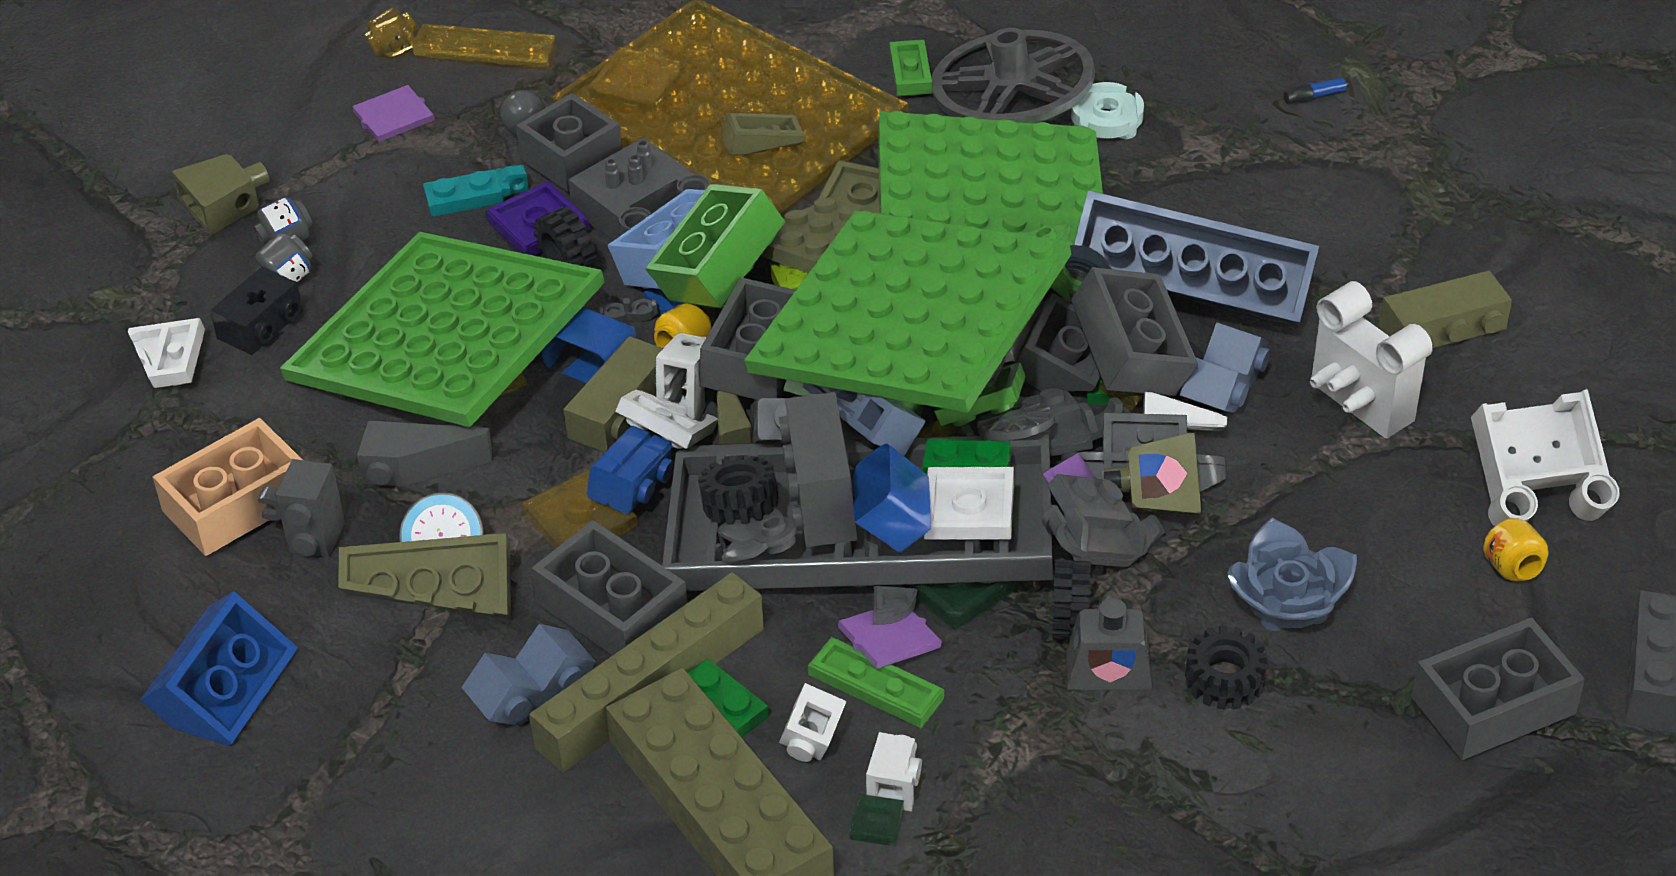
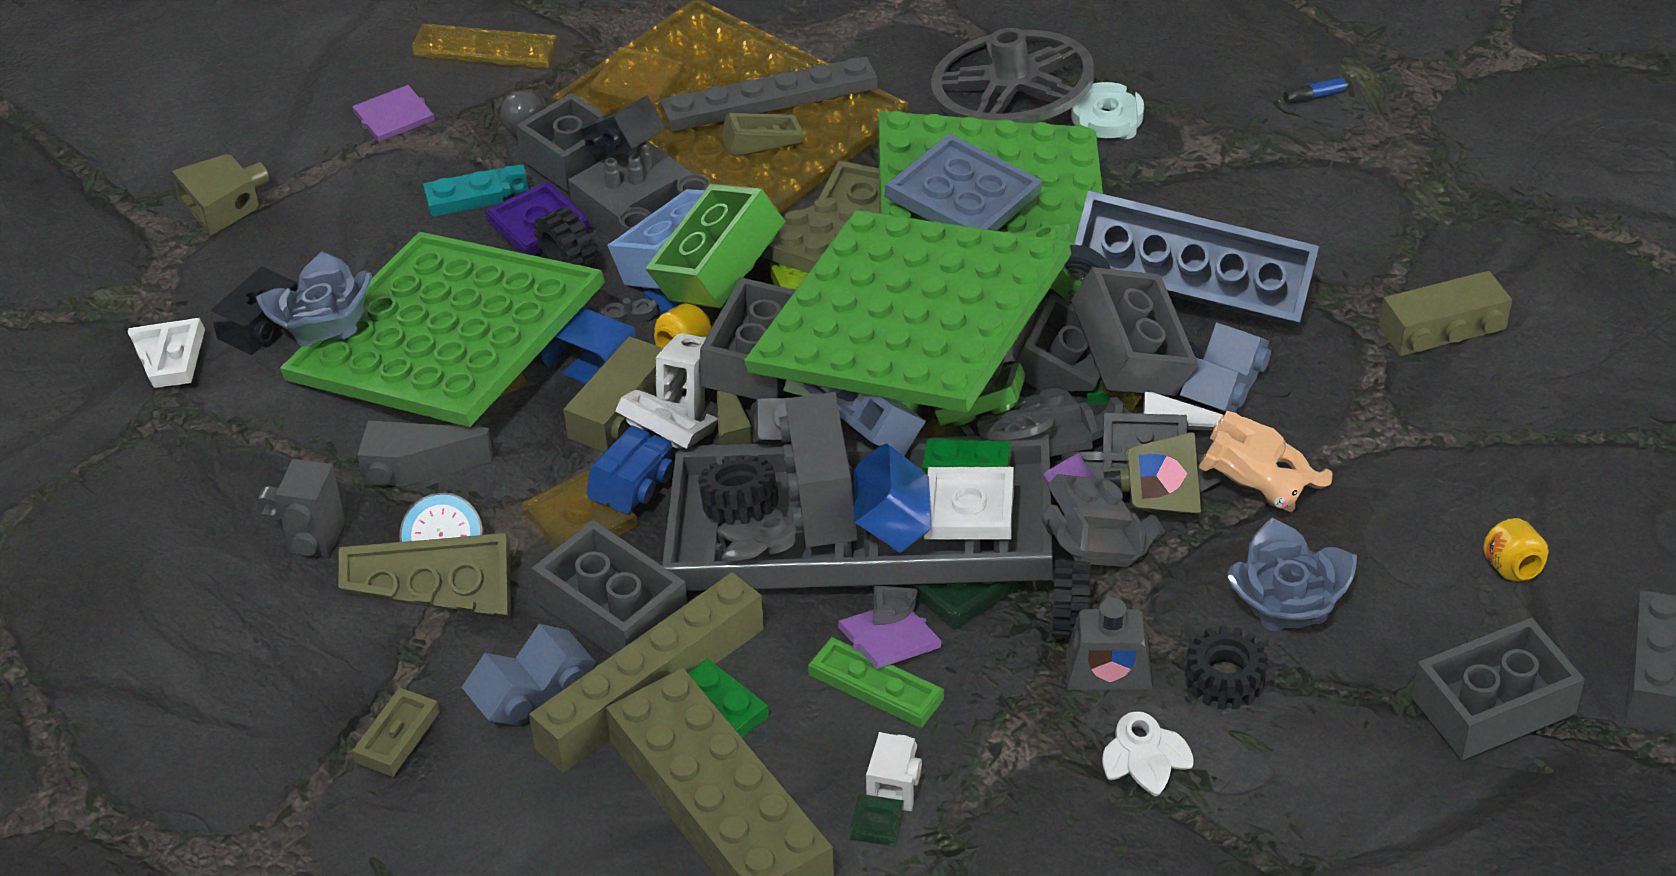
(218, 488): light nougat brick -> none
(220, 671): blue slope -> none
(283, 217): head -> none
(285, 256): dark grey head -> none
(324, 303): none -> sand blue brick
(390, 33): clear yellow head -> none
(395, 732): none -> olive plate
(622, 129): none -> black brick
(769, 93): none -> dark grey plate
(811, 723): white brick -> none
(910, 67): bright green plate -> none
(963, 186): none -> sand blue plate
(1146, 757): none -> white plate
(1249, 457): none -> light nougat animal
(1364, 367): white piece -> none
(1543, 450): white piece -> none

